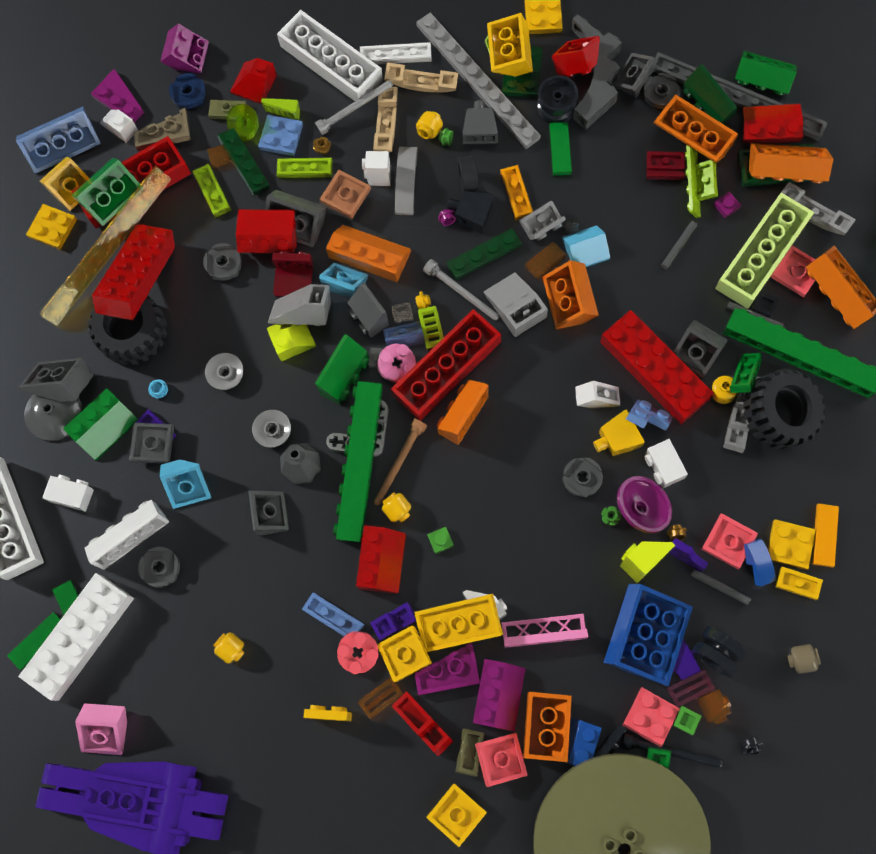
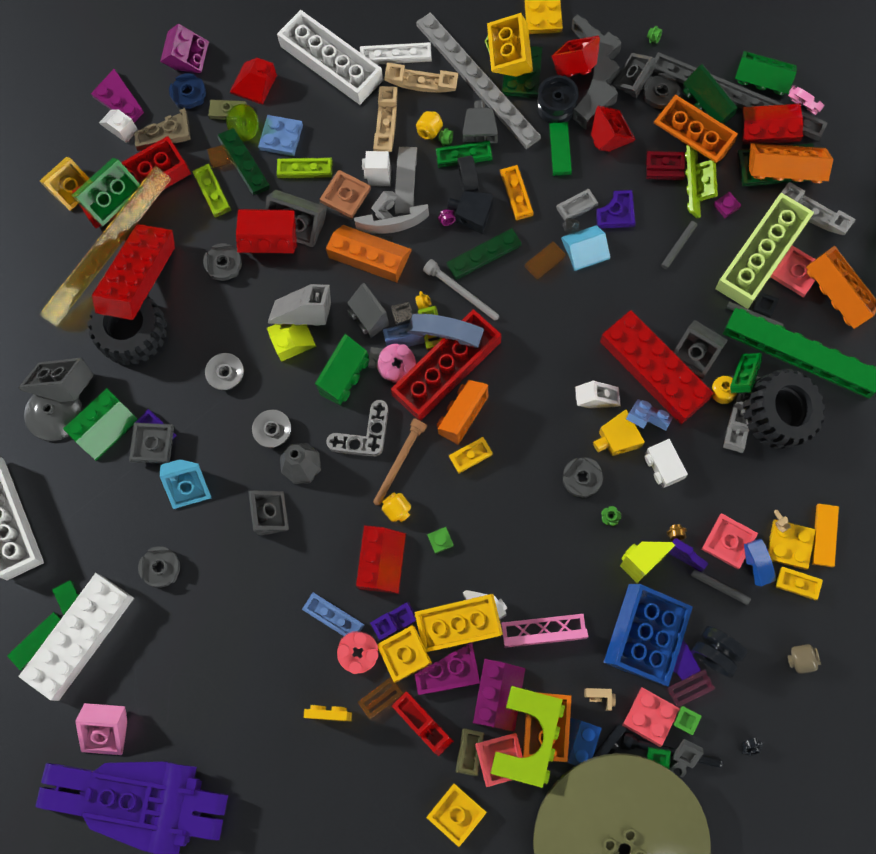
(51, 226): yellow plate -> none
(58, 139): medium blue slope -> none
(68, 493): white brick -> none
(126, 535): white slope -> none
(158, 388): medium azure plate -> none
(229, 647): yellow head -> none
(282, 107): lime slope -> none
(291, 272): dark red bracket -> none
(321, 149): pearl gold plate -> none
(324, 125): light grey piece -> none
(342, 279): medium azure slope -> none
(359, 462): green brick -> none
(383, 204): none -> light grey bracket
(393, 224): none -> light grey slope
(445, 327): none -> sand blue slope
(448, 155): none -> green tile
(470, 455): none -> yellow plate
(516, 304): light grey slope -> none
(532, 768): none -> lime arch
(541, 221): light grey bracket -> none
(570, 295): orange slope -> none
(577, 205): none -> light grey tile
(597, 694): none -> tan bracket
(610, 129): none -> red slope
(618, 212): none -> dark purple tile
(644, 504): magenta dish -> none
(654, 35): none -> bright green plate
(686, 755): none -> dark grey plate
(715, 706): clear orange brick -> none
(782, 523): none -> tan hand
(801, 97): none -> bright pink plate

